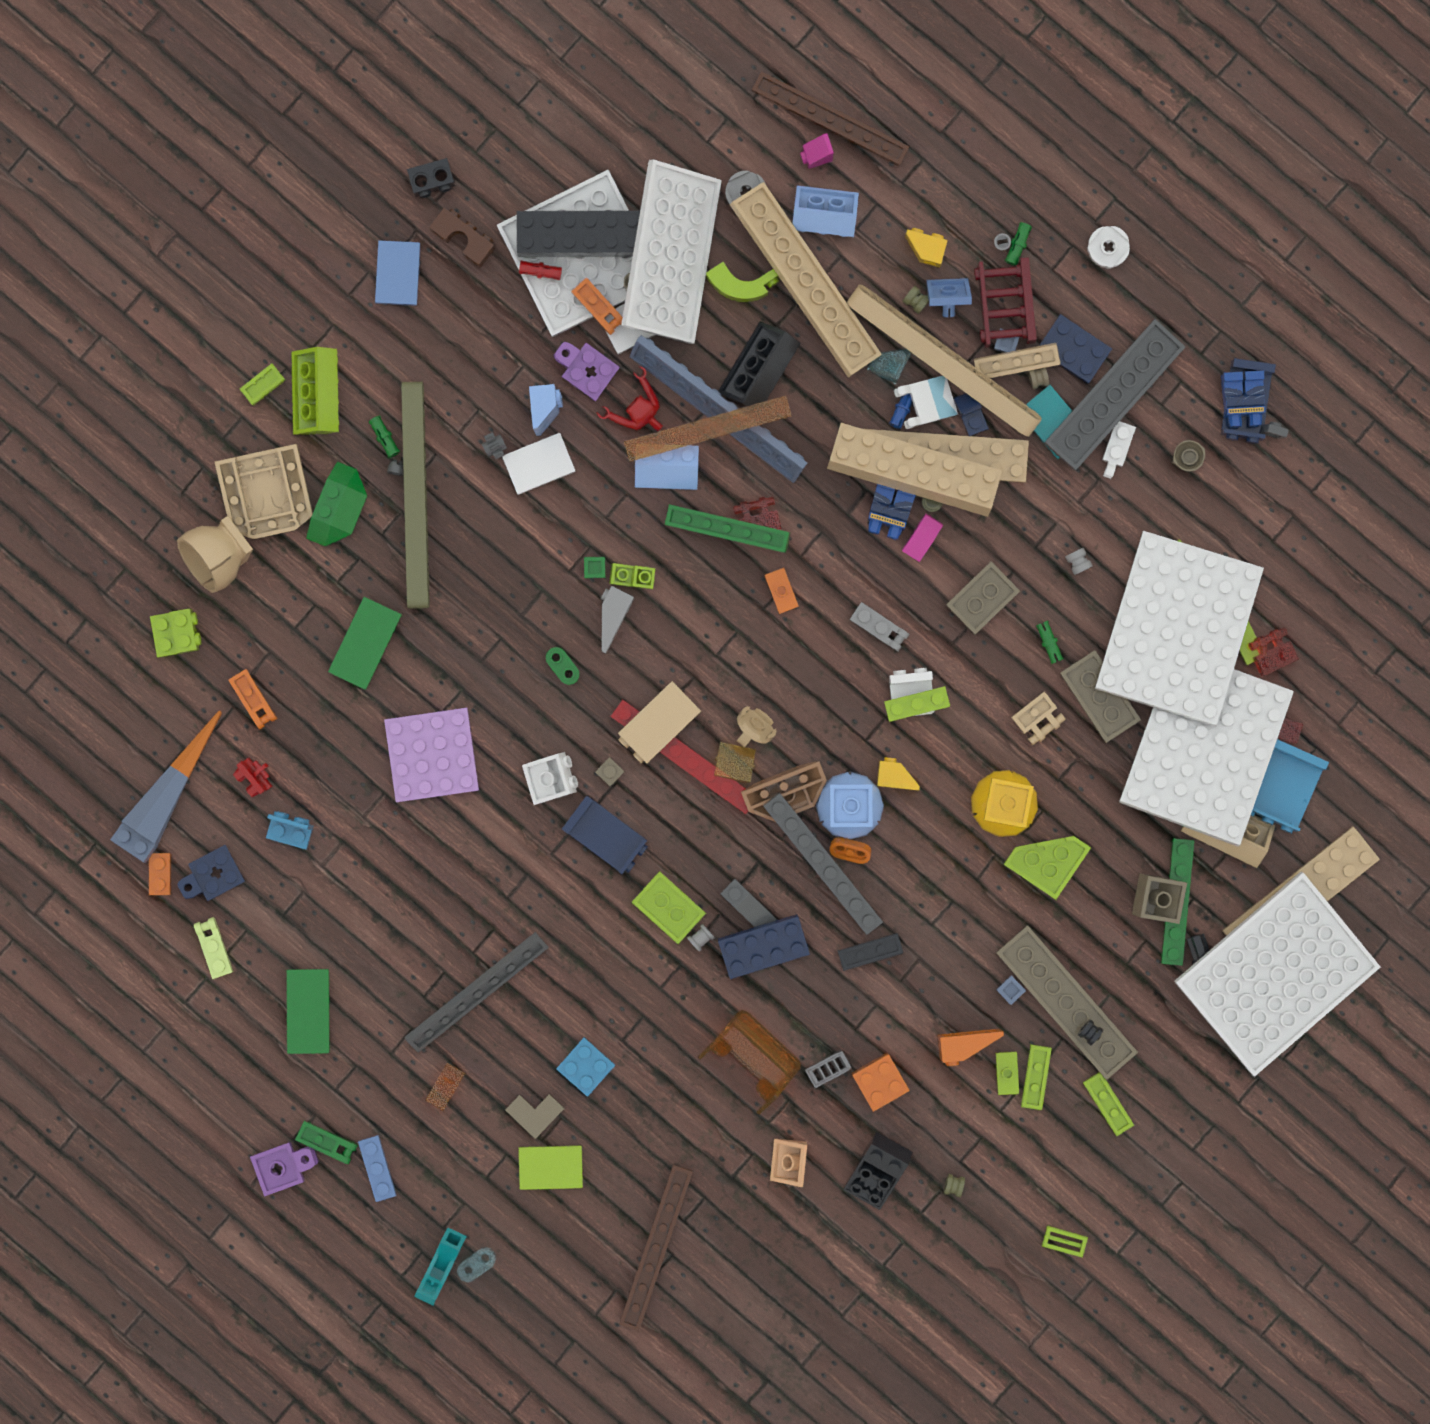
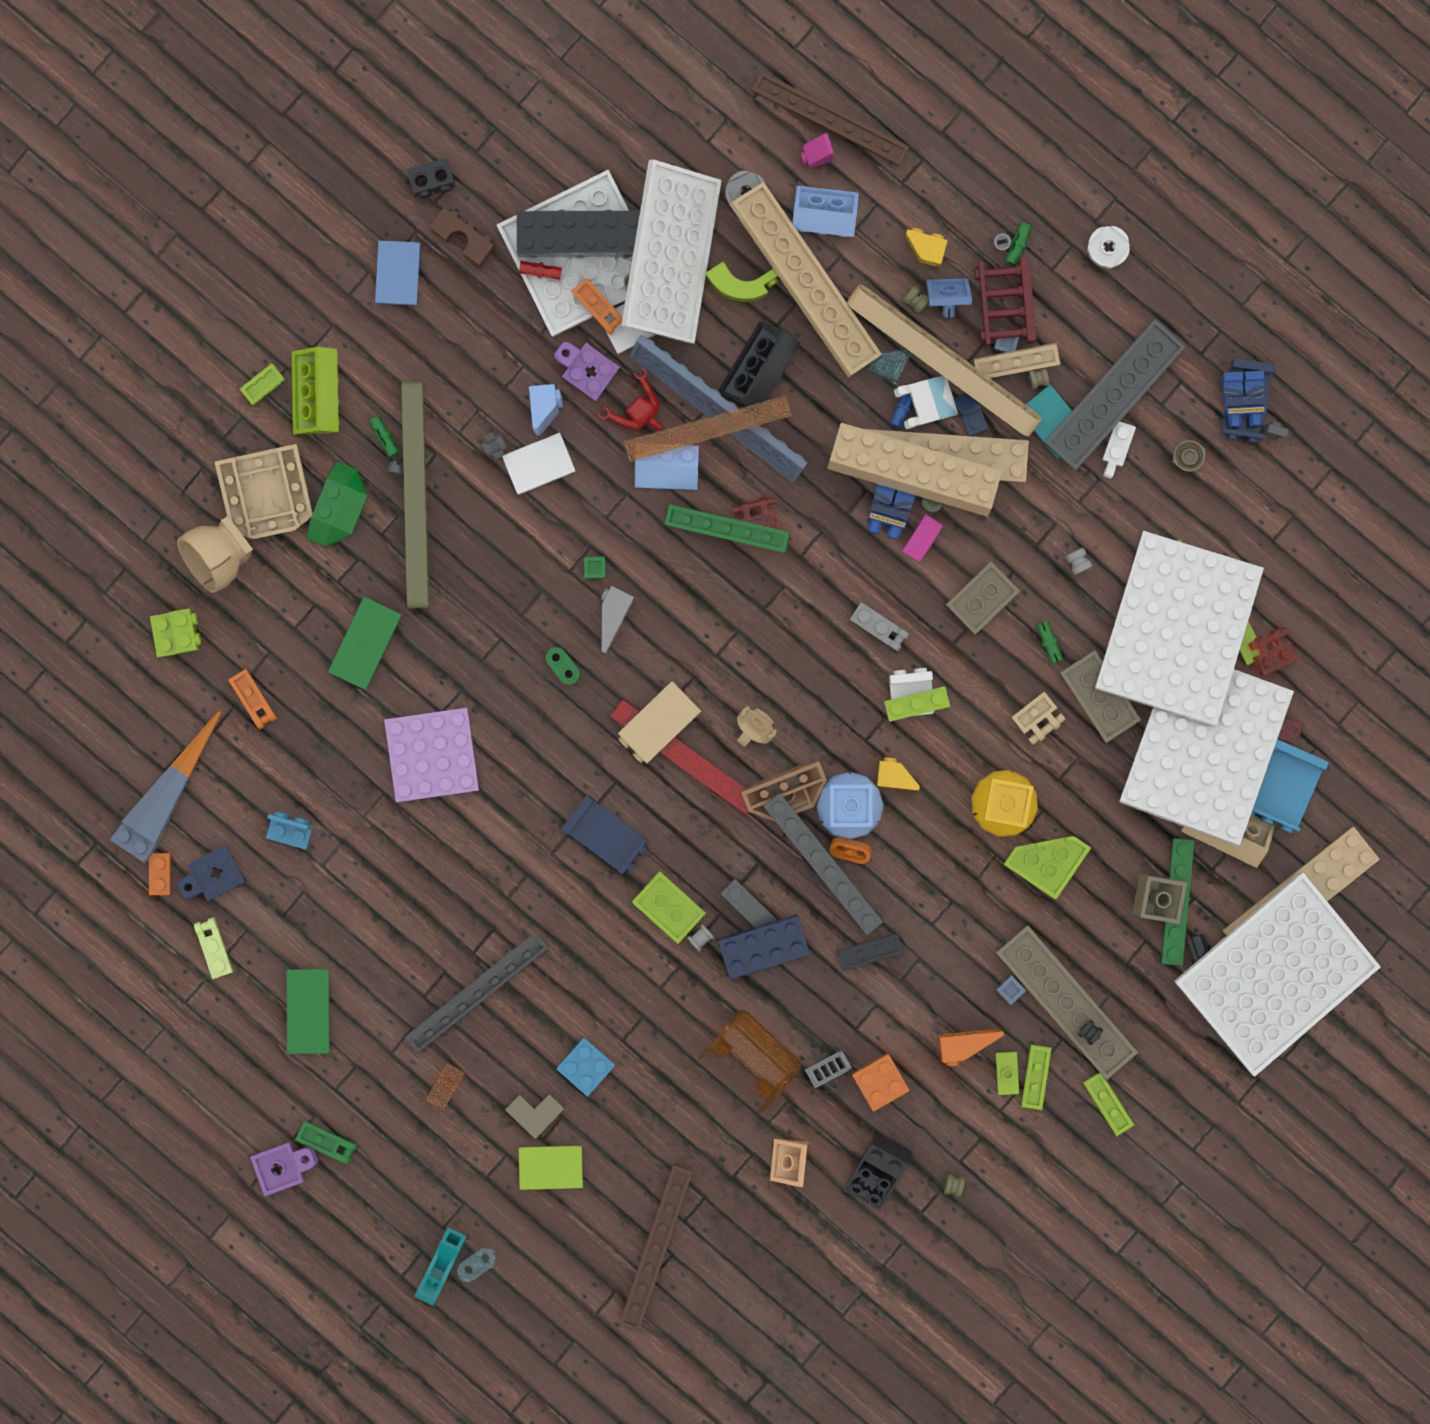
(255, 774): red hips -> none
(377, 1168): medium blue plate -> none
(550, 778): white plate -> none
(609, 771): dark tan plate -> none
(632, 576): lime slope -> none
(734, 762): clear yellow piece -> none
(781, 590): orange plate -> none
(1067, 1233): lime tile -> none
(1077, 349): dark blue plate -> none

